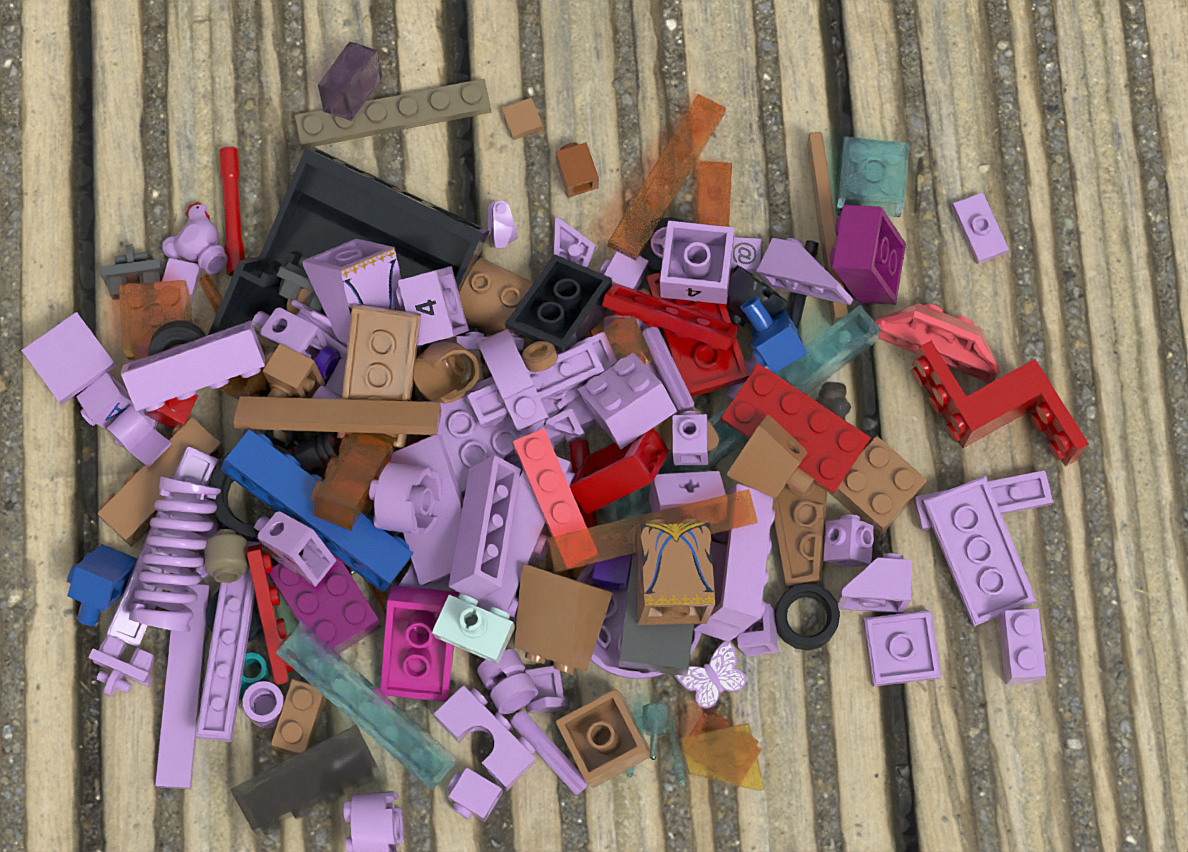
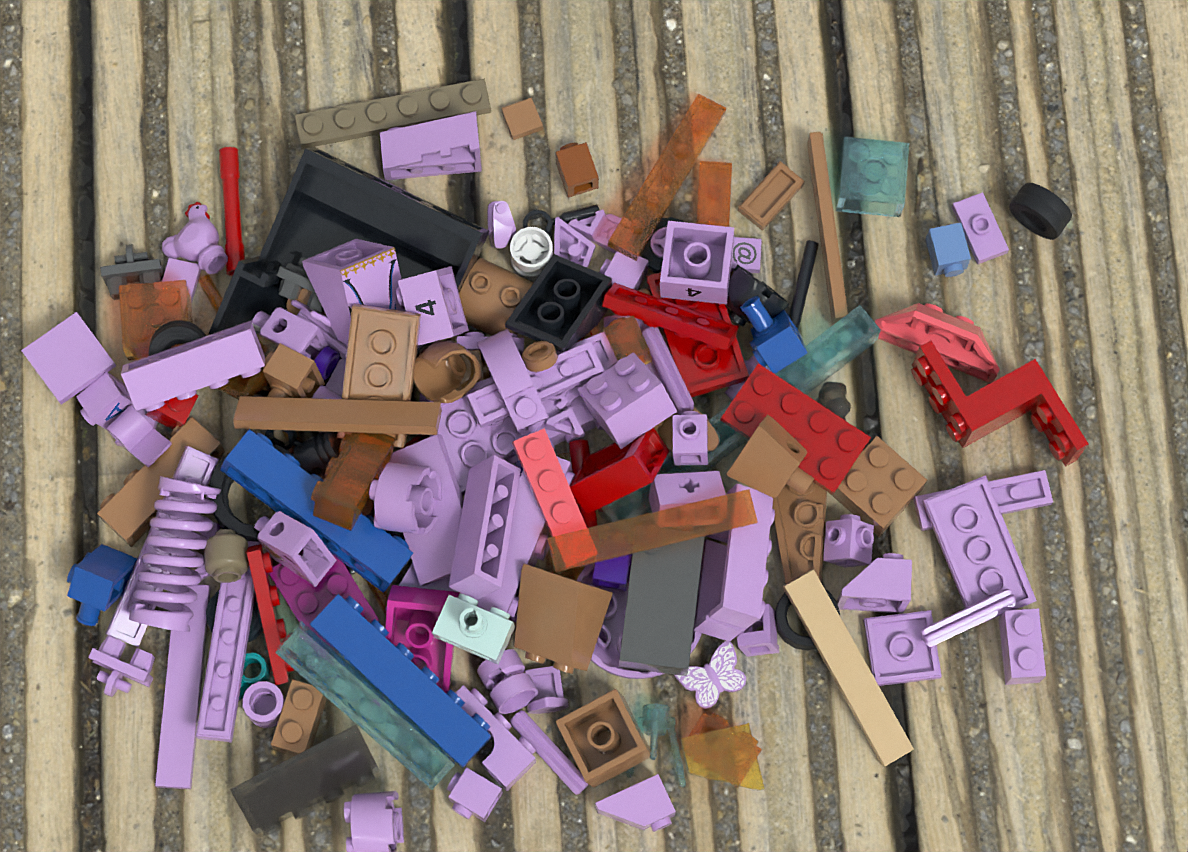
(350, 81): clear purple brick -> none
(400, 680): none -> blue brick
(432, 148): none -> lavender wedge
(530, 252): none -> white wheel
(580, 214): none -> black piece
(597, 228): none -> lavender slope
(640, 805): none -> lavender slope
(674, 573): medium nougat slope -> none
(771, 195): none -> medium nougat tile
(793, 269): lavender slope -> none
(848, 668): none -> tan tile
(868, 254): magenta brick -> none
(948, 250): none -> medium blue brick
(968, 617): none -> axle
(1040, 211): none -> black tyre

